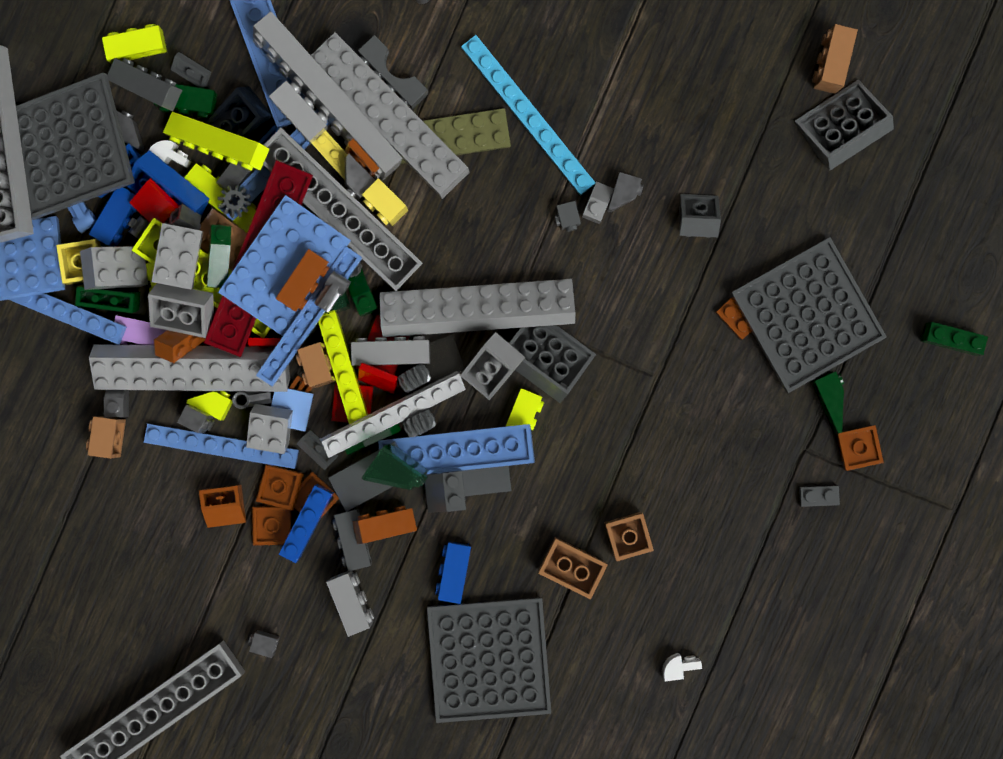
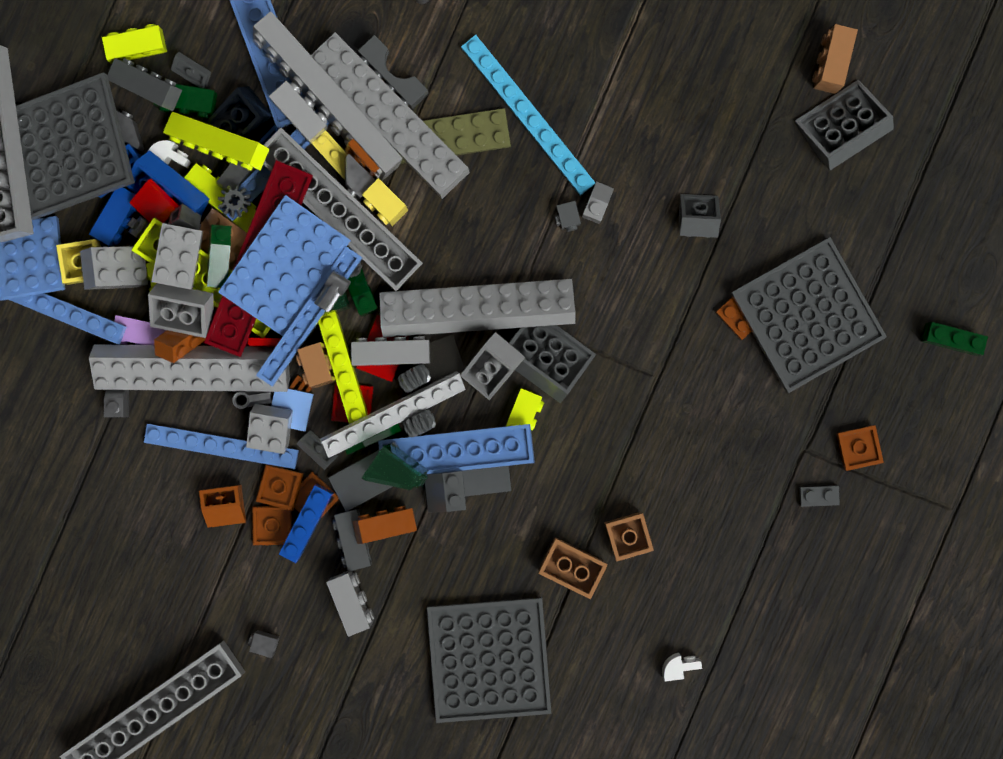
(82, 217): medium blue piece -> none
(106, 437): medium nougat brick -> none
(108, 299): dark green brick -> none
(196, 419): flat silver brick -> none
(213, 403): neon yellow slope -> none
(303, 280): dark orange brick -> none
(377, 378): red tile -> none
(453, 572): blue brick -> none
(625, 191): flat silver slope -> none
(831, 396): dark green slope -> none

